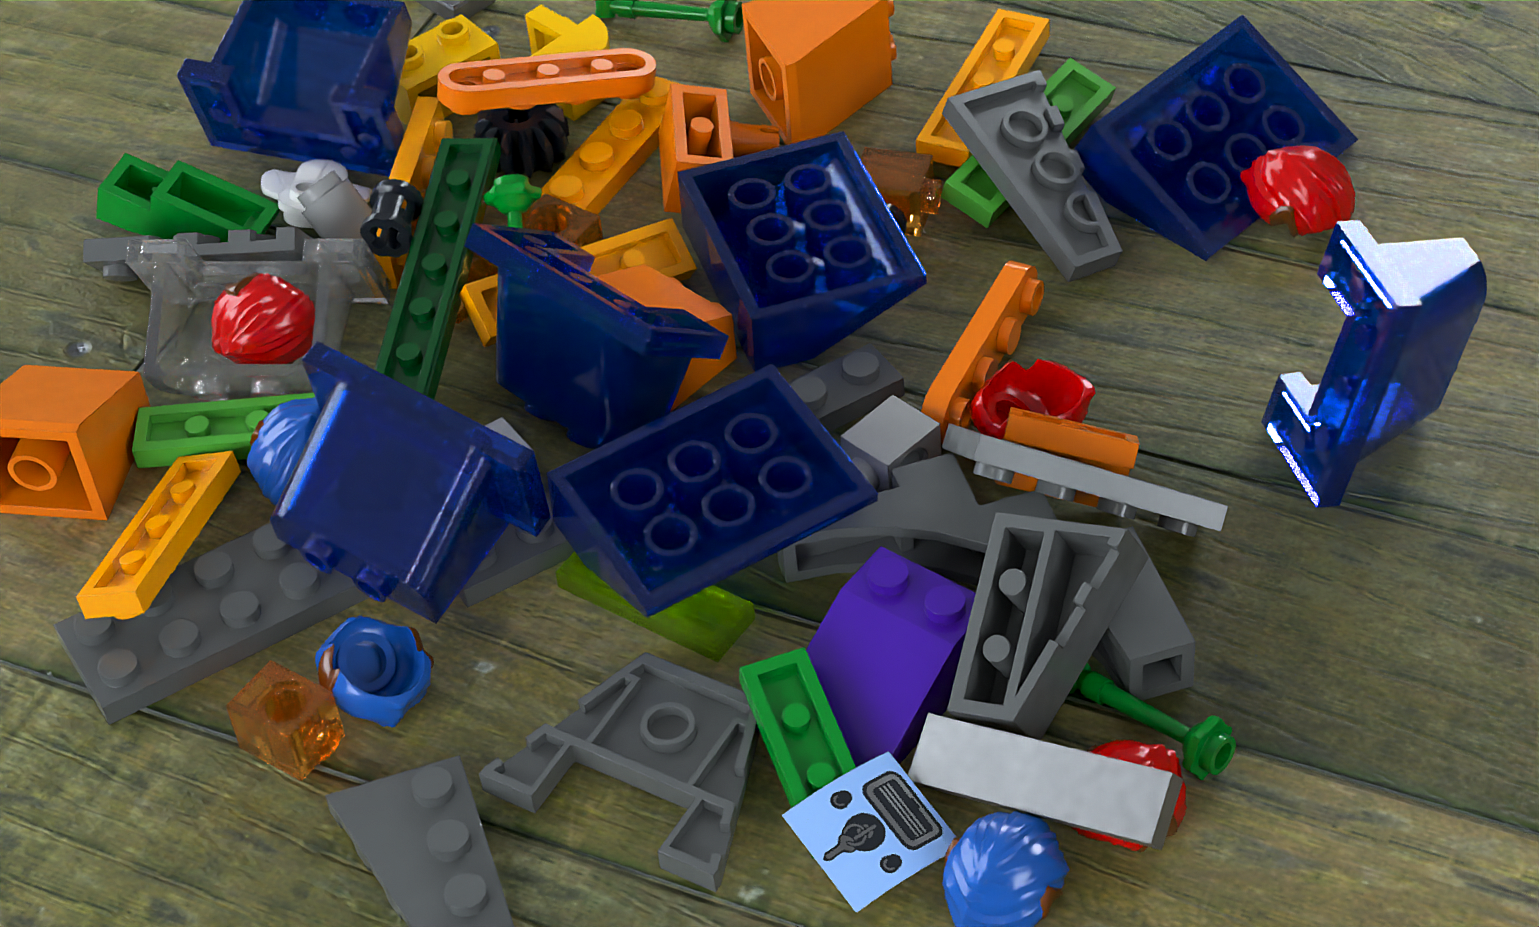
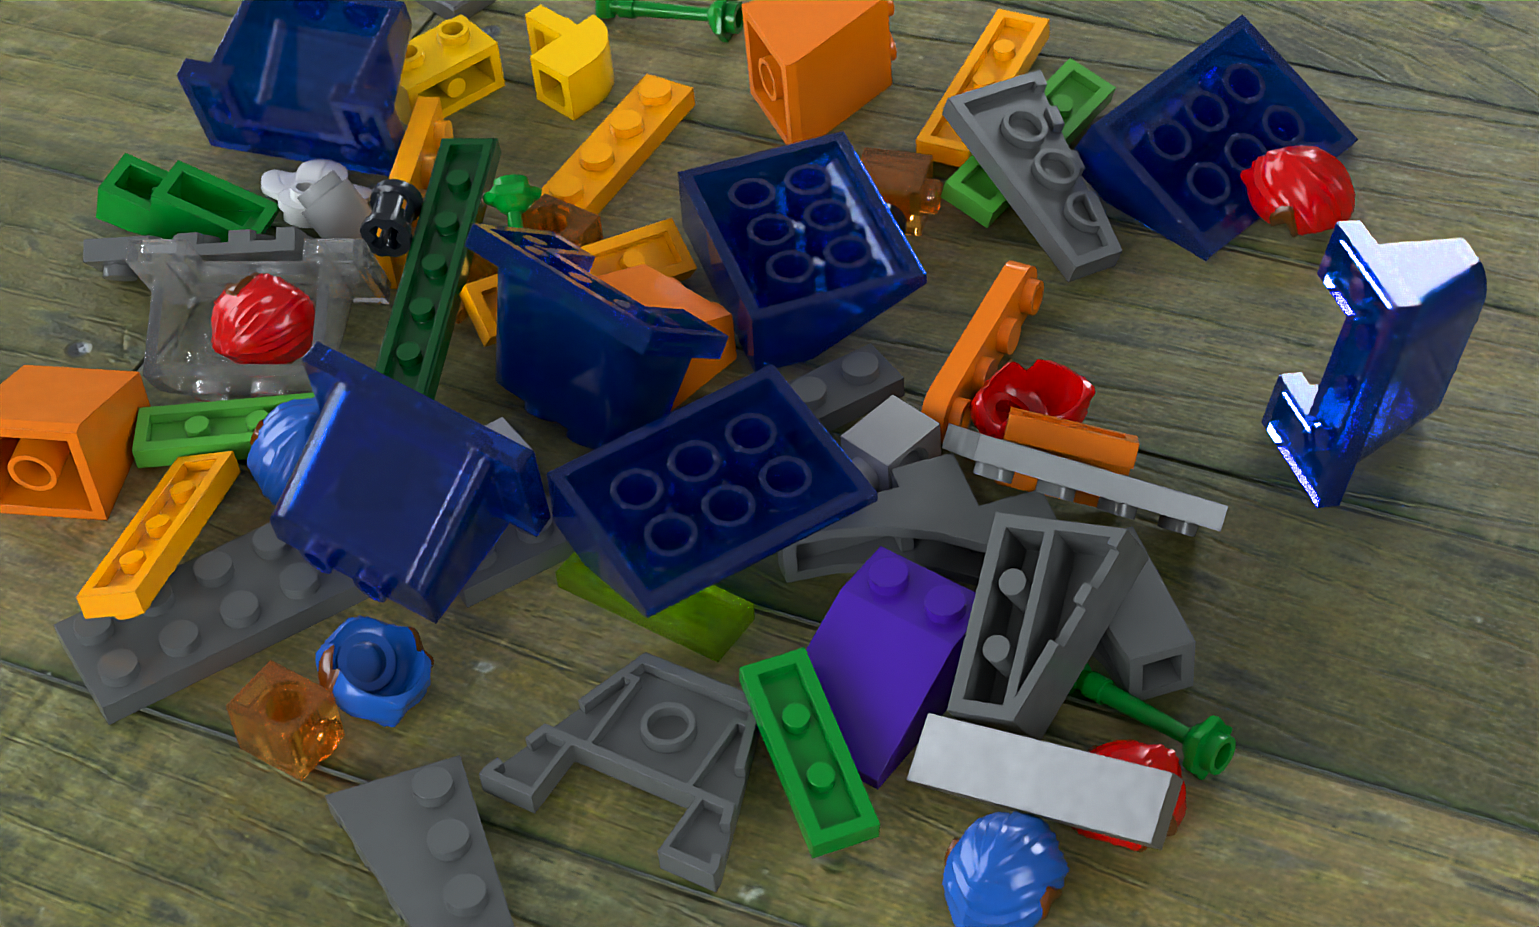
(527, 138): black gear -> none
(545, 80): orange plate -> none
(700, 133): orange brick -> none
(870, 830): light blue sticker -> none

